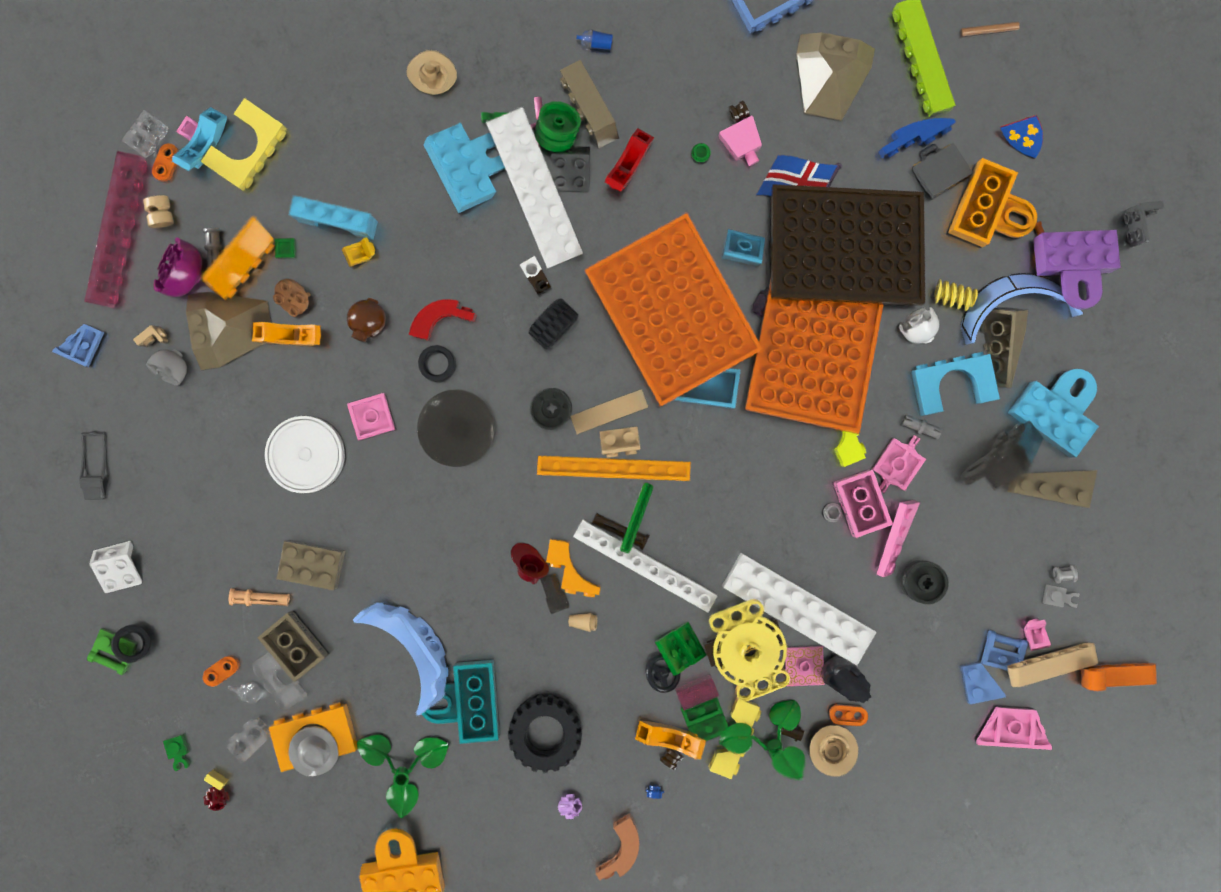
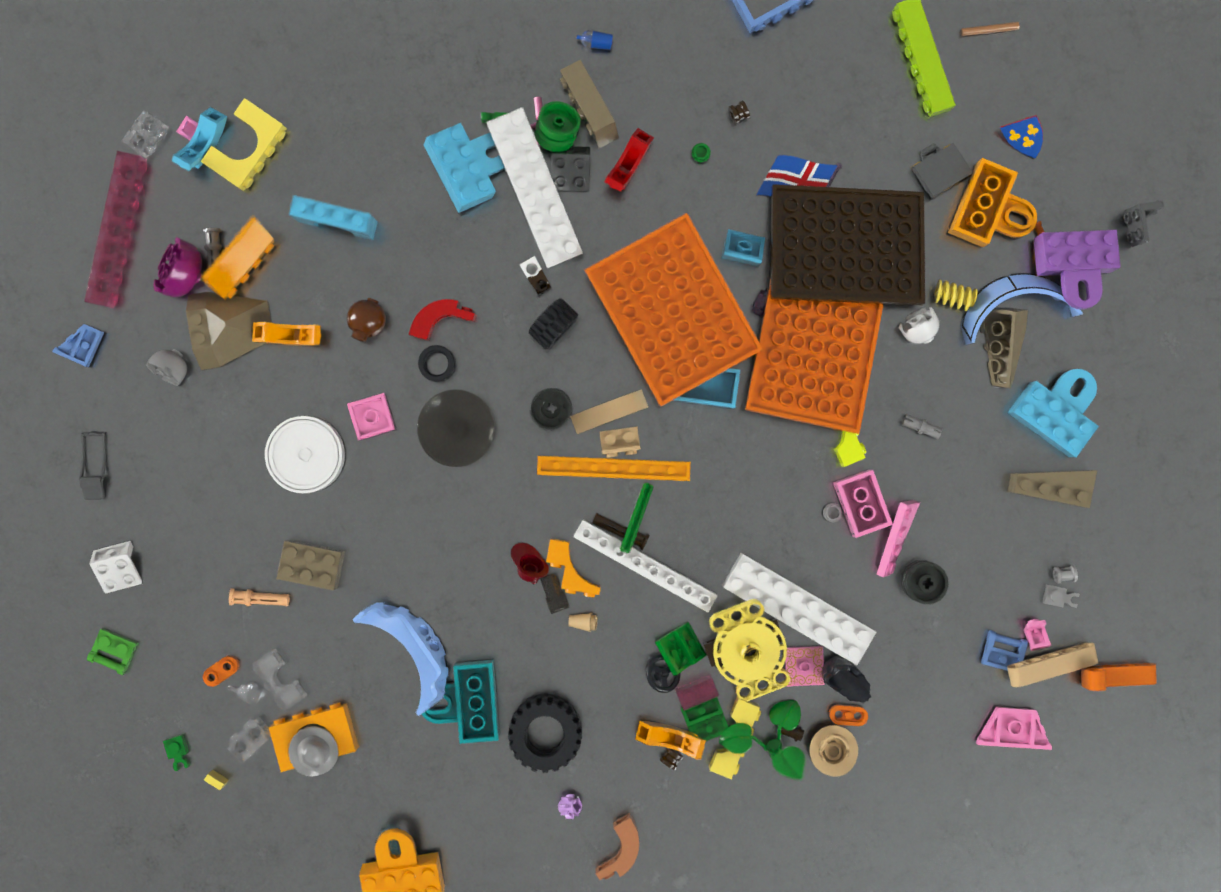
(130, 629): black tyre -> none
(148, 336): tan bracket -> none
(158, 211): tan wheel -> none
(165, 162): orange plate -> none
(216, 798): dark red gear -> none
(285, 248): green tile -> none
(291, 297): medium nougat plate -> none
(293, 646): dark tan brick -> none
(358, 252): yellow bracket -> none
(401, 795): green plant -> none
(432, 72): tan hat -> none
(654, 791): blue plate -> none
(742, 140): bright pink torso -> none
(831, 72): dark tan wedge -> none
(899, 464): bright pink plate -> none
(921, 131): blue slope -> none
(978, 369): medium azure arch -> none
(980, 684): medium blue wing -> none
(1009, 457): clear smoke brick -> none

